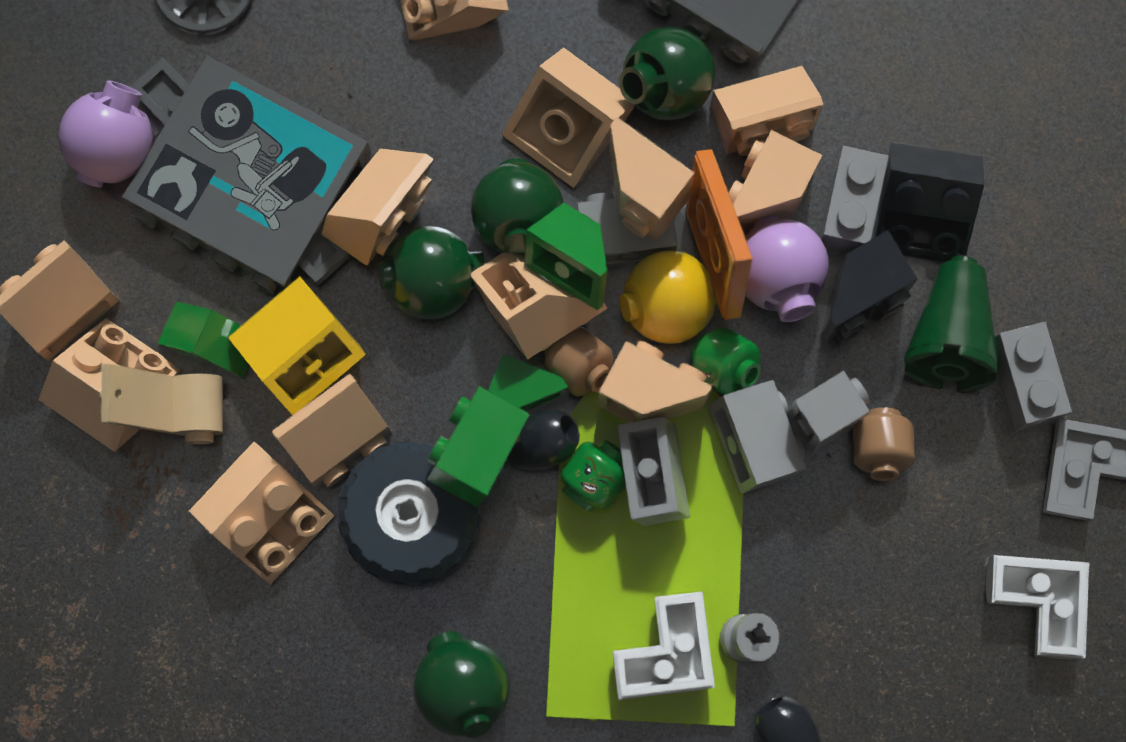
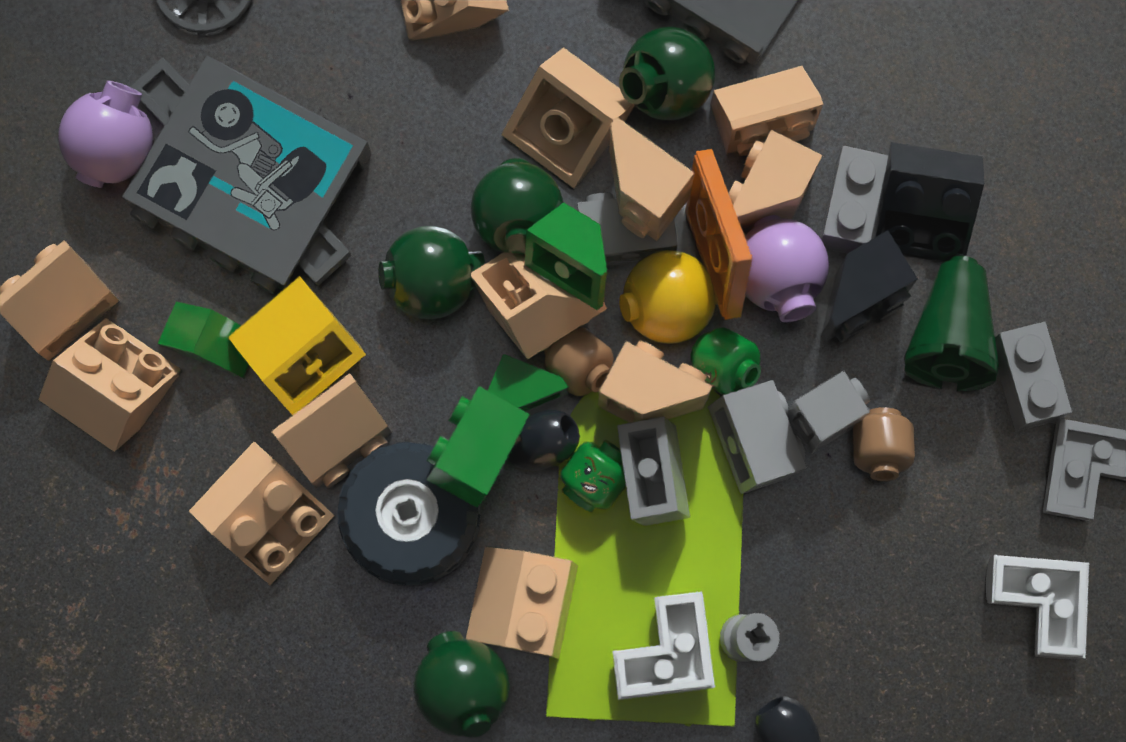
(163, 403): tan door -> none
(378, 202): light nougat slope -> none
(522, 601): none -> light nougat slope

